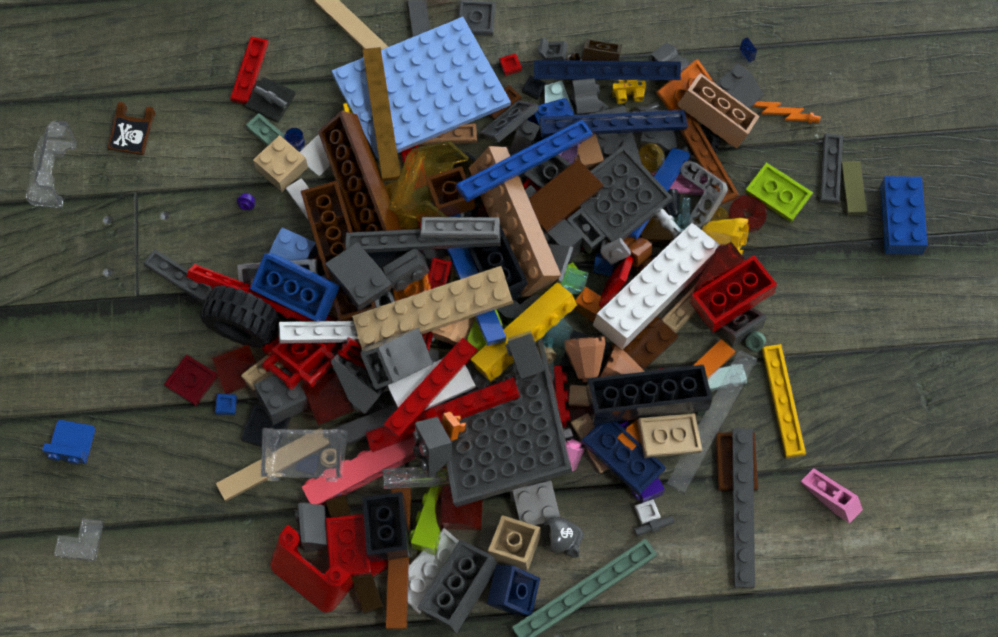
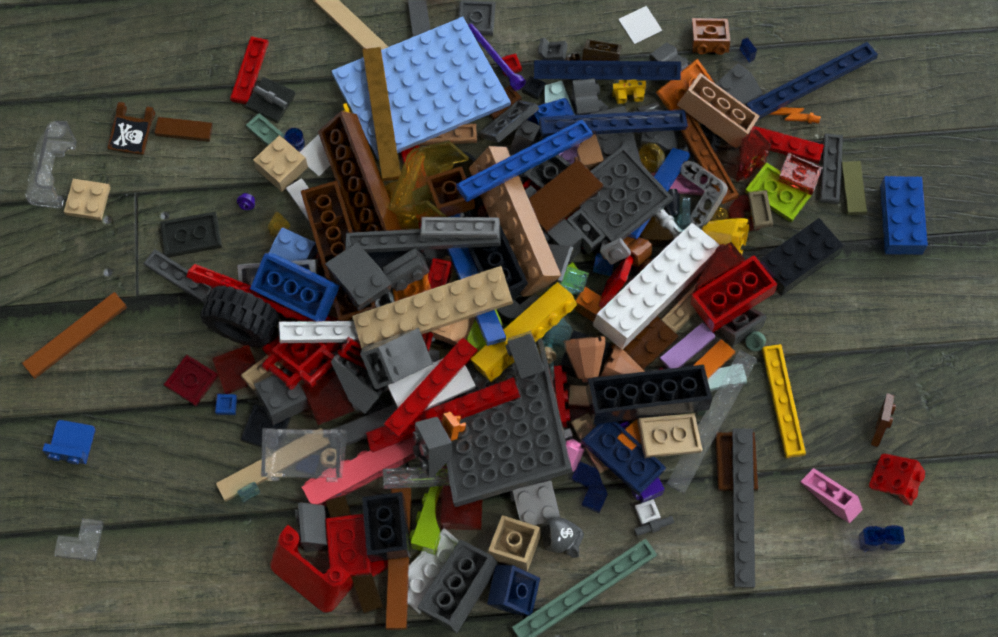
(74, 335): none -> dark orange tile
(87, 199): none -> tan plate
(183, 129): none -> reddish brown tile
(191, 234): none -> pearl dark grey tile
(248, 491): none -> clear light blue tile
(277, 223): none -> clear yellow slope
(516, 80): none -> dark purple piece
(596, 494): none -> clear blue tile
(640, 24): none -> white sticker
(688, 347): none -> lavender tile
(710, 35): none -> dark orange plate
(751, 154): none -> clear red slope
(760, 209): none -> dark tan tile
(796, 146): none -> red plate
(799, 174): none -> clear red tile
(801, 255): none -> black brick
(812, 80): none -> dark blue plate
(884, 420): none -> reddish brown wing
(886, 538): none -> clear blue brick
(898, 477): none -> red bracket

